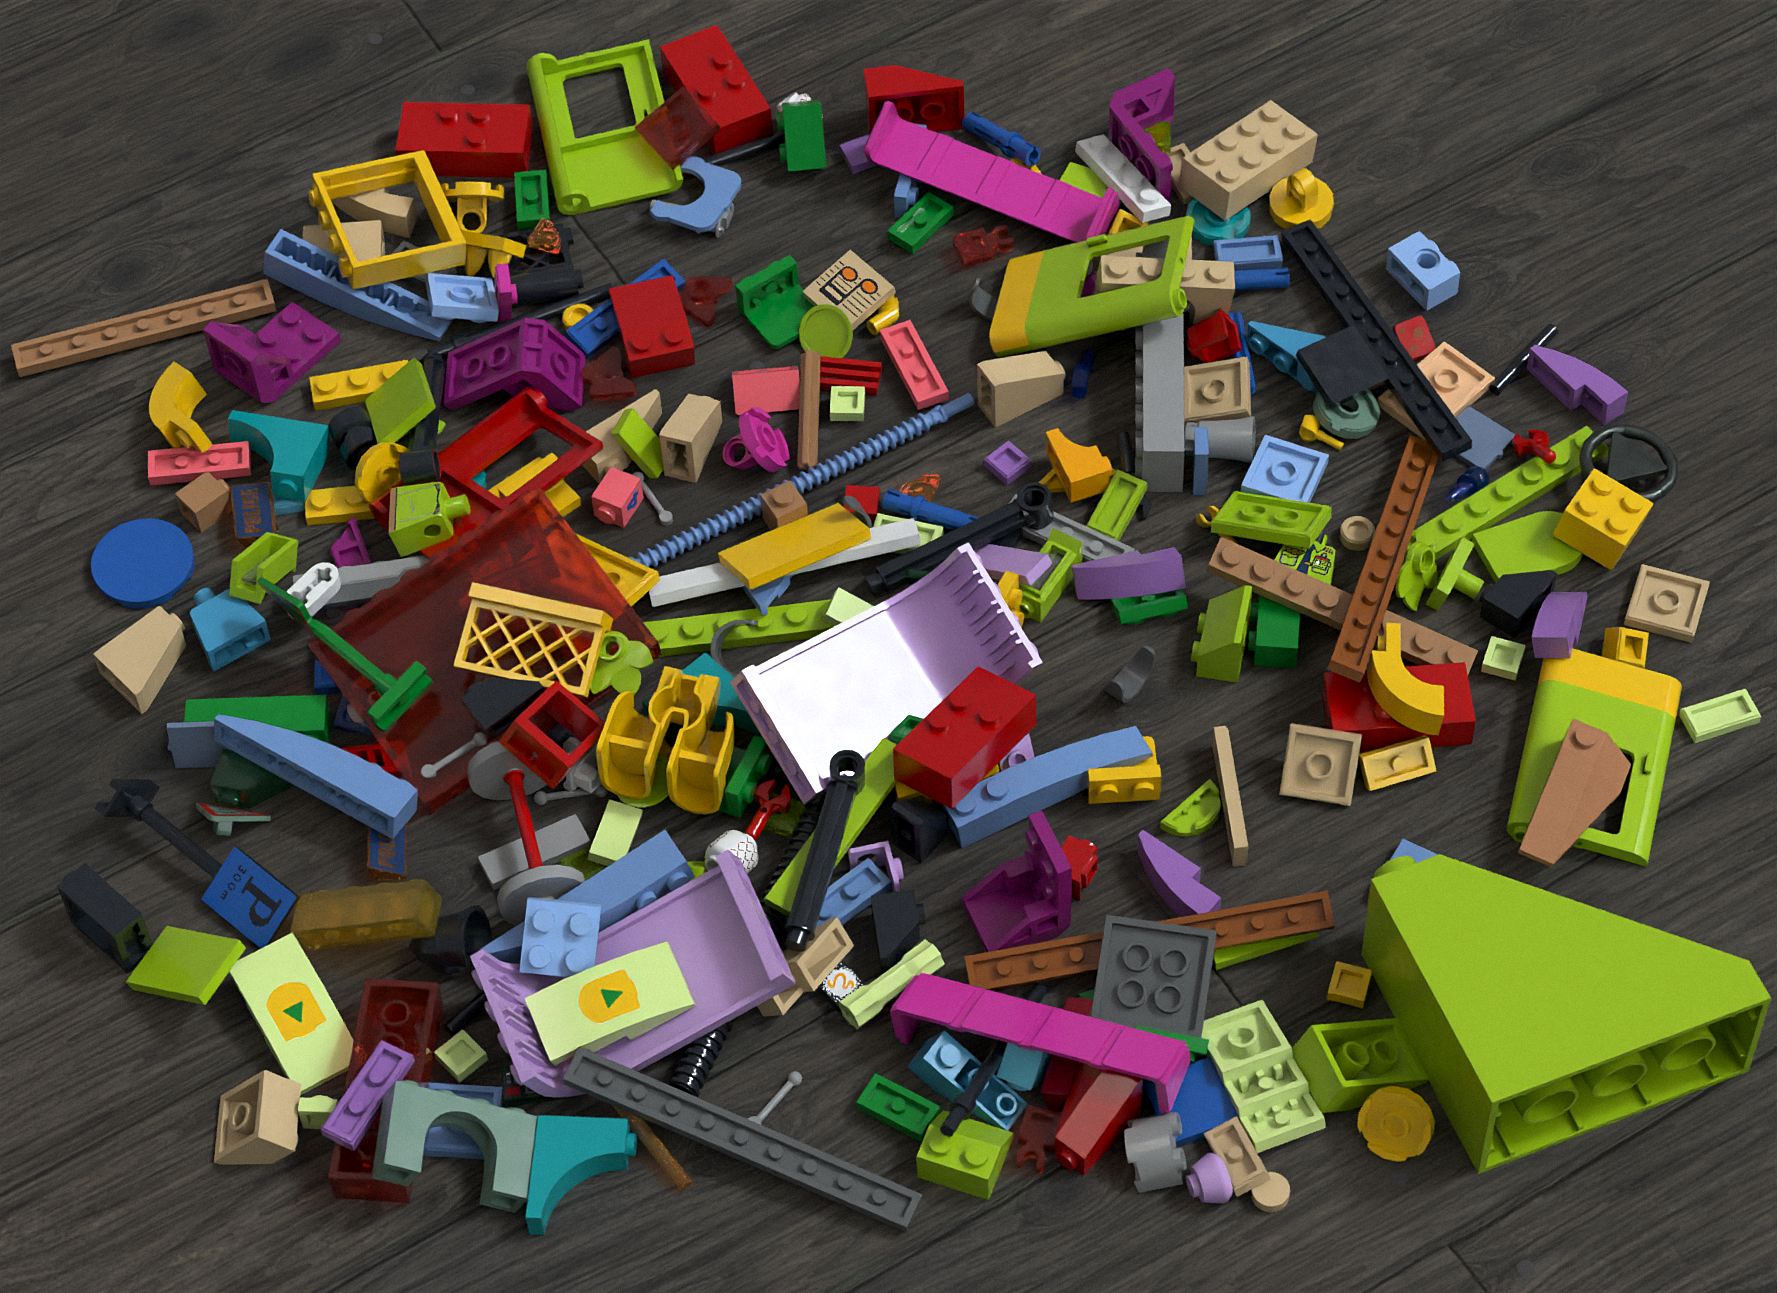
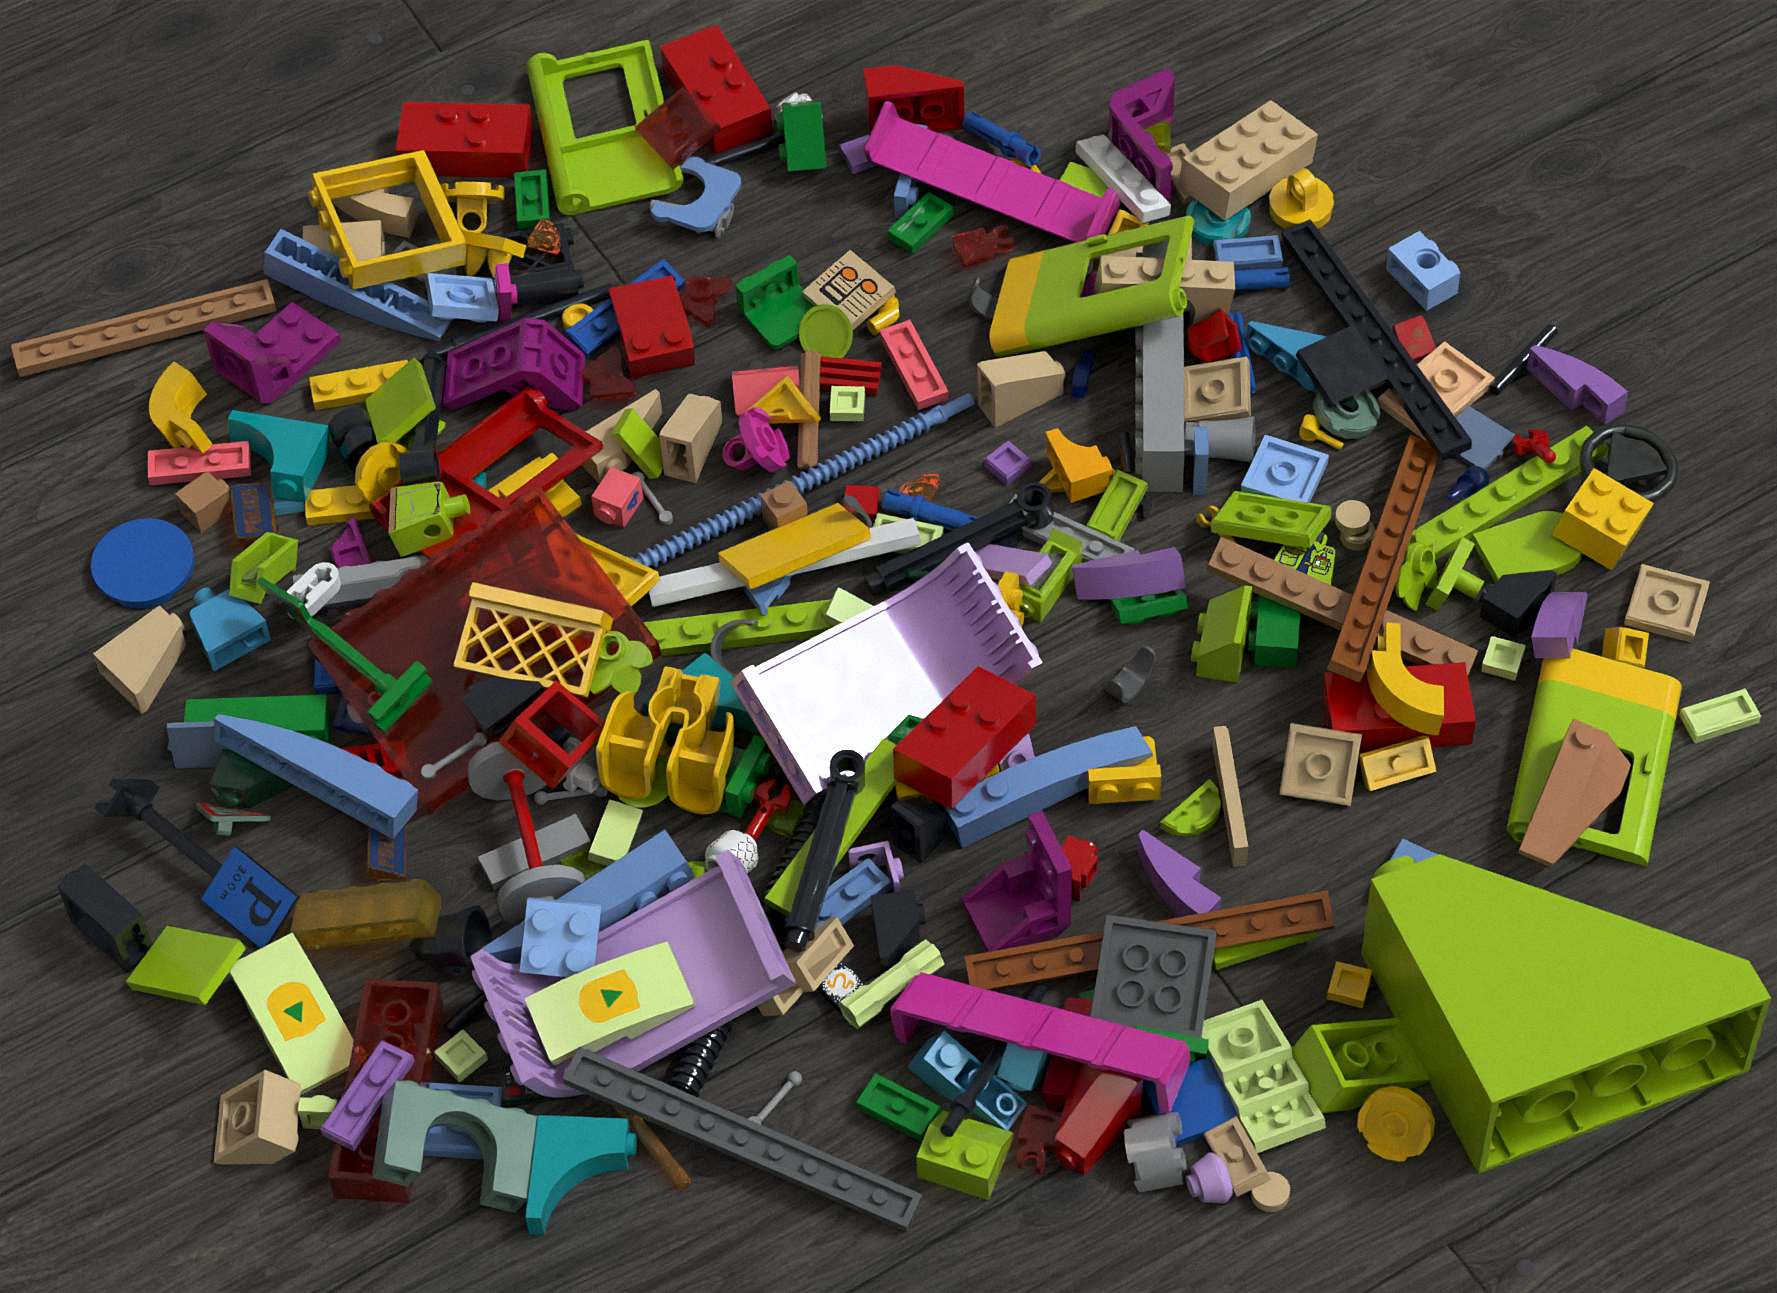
(787, 404): none -> yellow tile
(1352, 517): none -> tan tile

